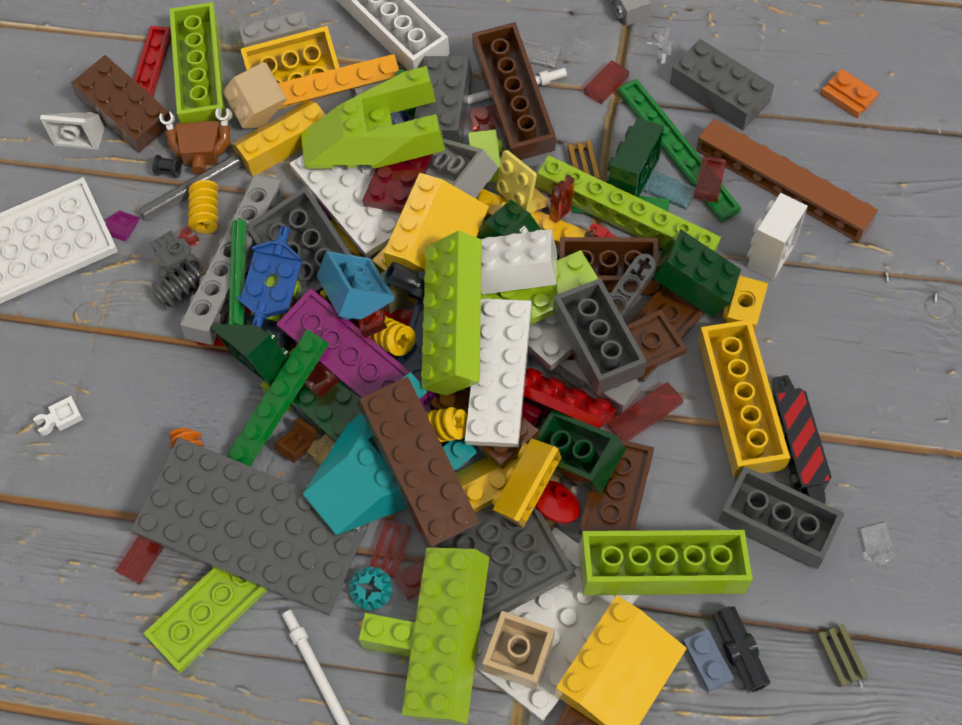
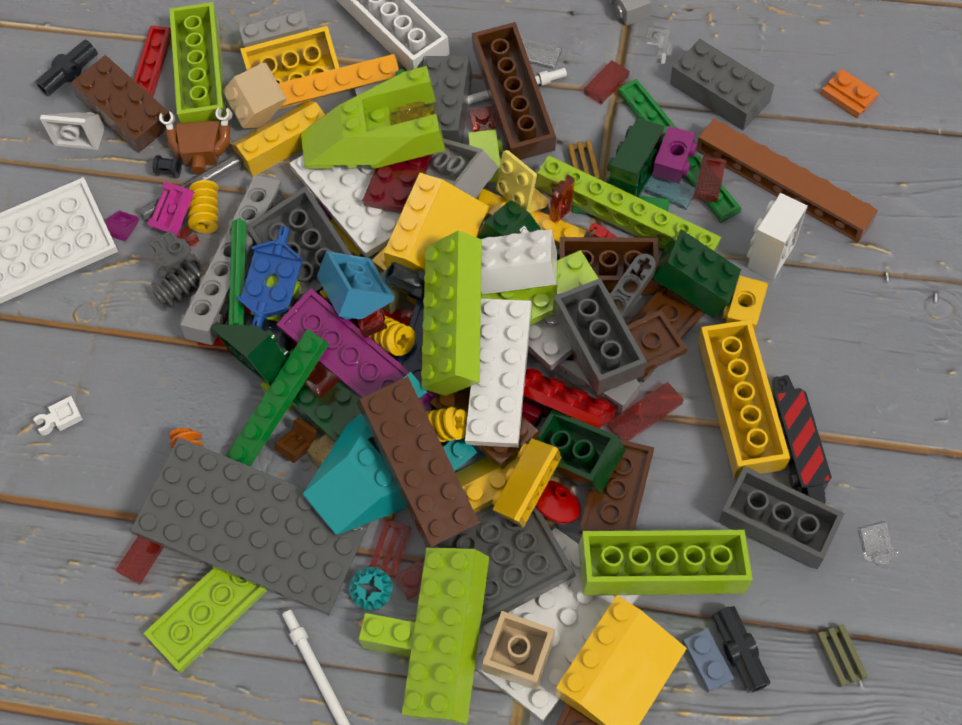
(66, 67): none -> black piece
(171, 208): none -> dark pink plate
(411, 111): none -> clear yellow plate
(679, 143): none -> magenta brick

